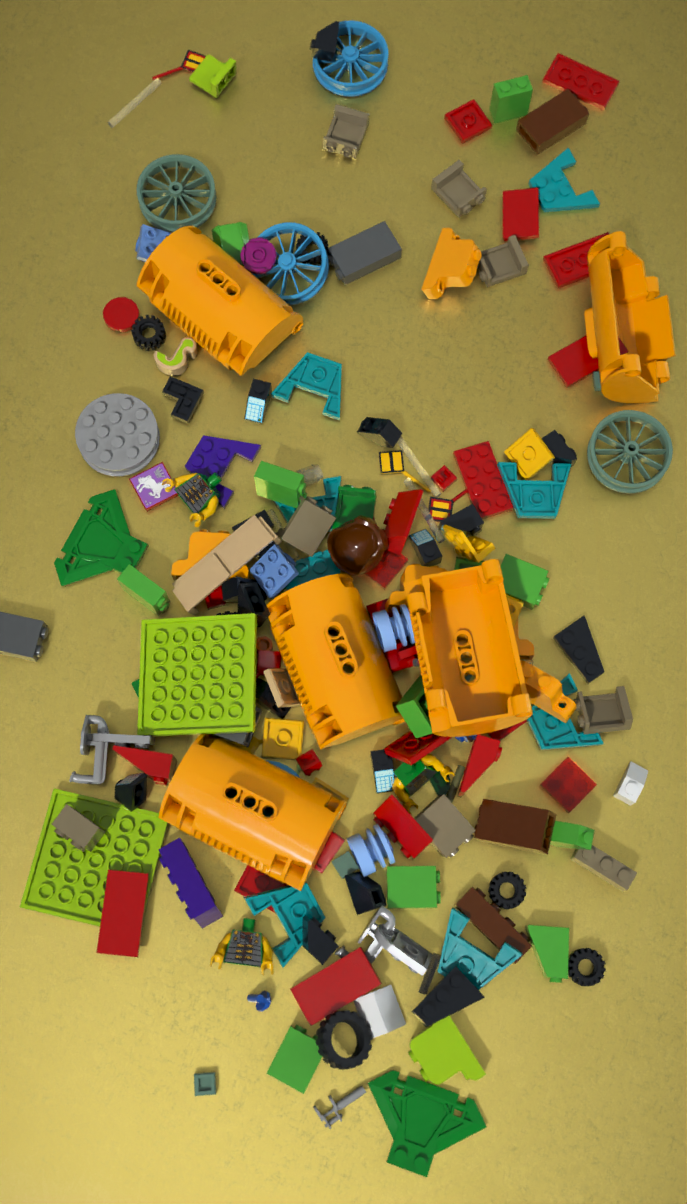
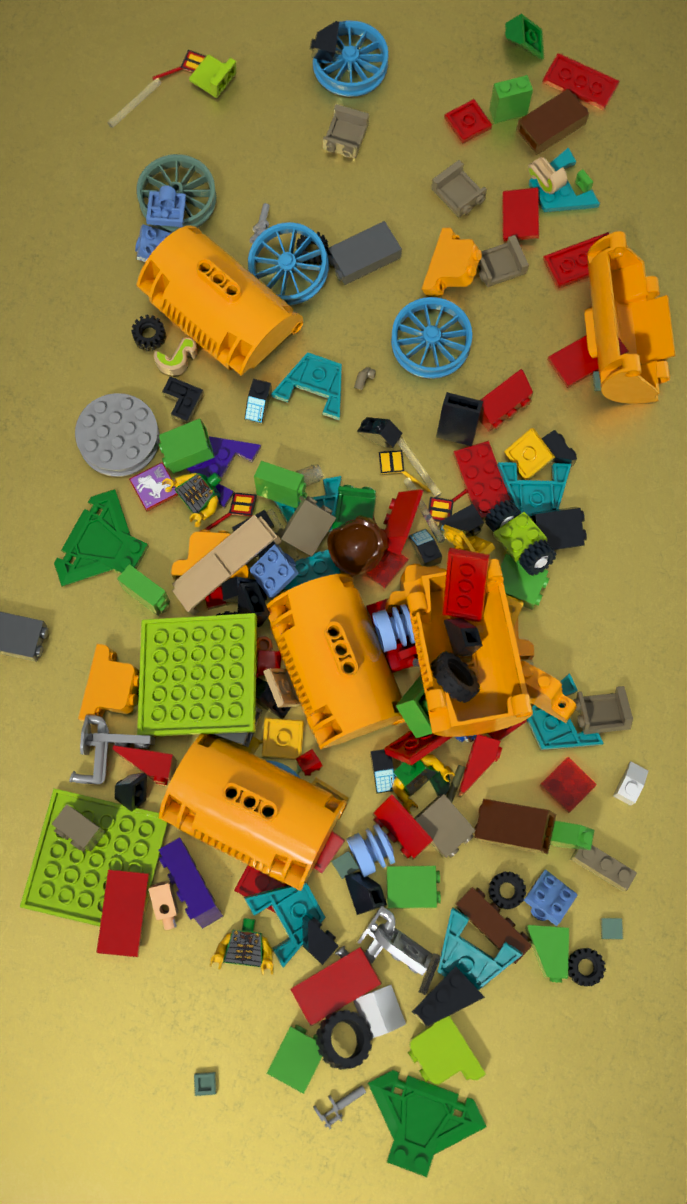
(110, 685): none -> light orange brick
(120, 314): red tile -> none
(161, 894): none -> light nougat torso
(166, 207): none -> medium blue plate
(186, 446): none -> bright green brick
(231, 238): bright green slope -> none
(241, 504): none -> piece
(258, 256): magenta tile -> none
(262, 224): none -> light grey piece
(262, 1000): blue plate -> none
(362, 376): none -> dark tan arm
(431, 337): none -> dark azure wheel
(443, 478): red tile -> none
(455, 677): none -> black tyre
(459, 419): none -> black brick
(463, 637): none -> black slope
(465, 584): none -> red tile
(505, 400): none -> red slope
(520, 537): none -> plate
(525, 35): none -> green slope
(547, 177): none -> tan animal
(550, 898): none -> medium blue plate
(562, 527): none -> black brick
(580, 649): black wing -> none
(584, 181): none -> bright green tile
(611, 928): none -> sand green tile
(629, 451): sand green wheel -> none

